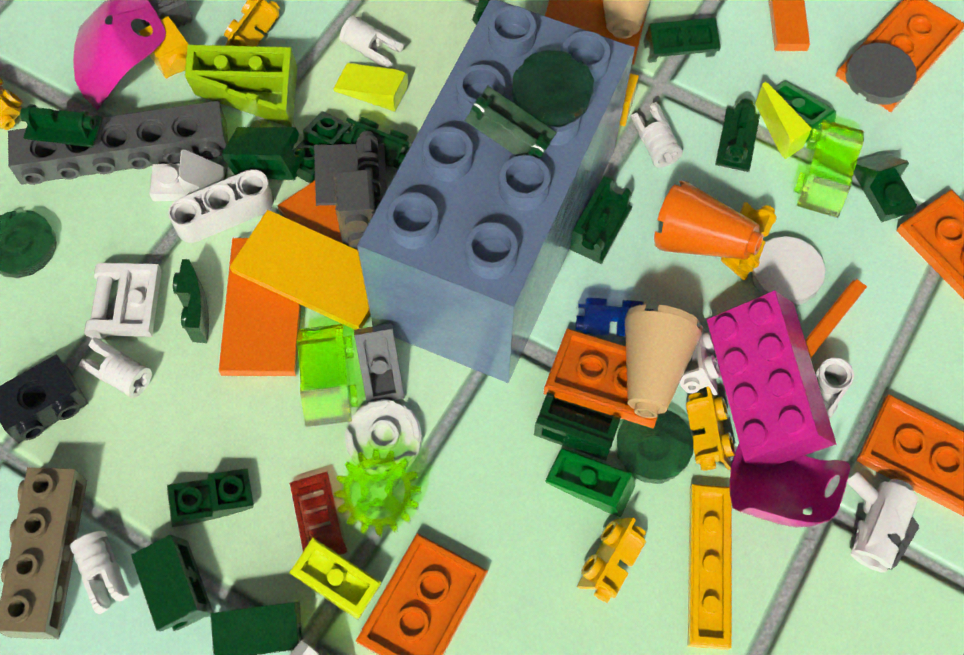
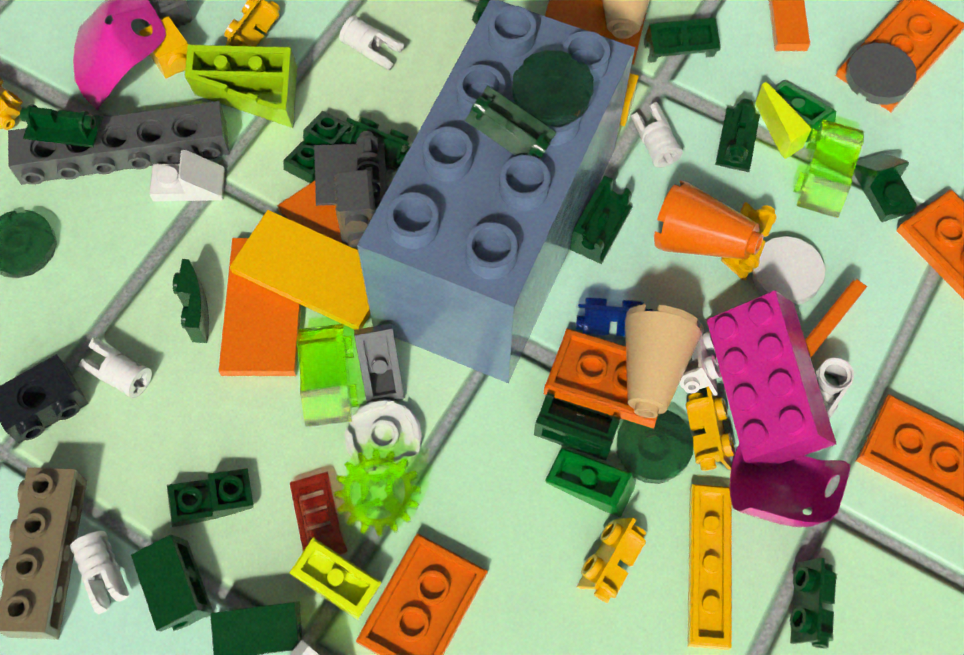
(134, 300): white plate -> none
(212, 220): white beam -> none
(264, 150): dark green hinge -> none
(373, 85): neon yellow slope -> none
(813, 584): none -> dark green hinge
(888, 522): white piece -> none

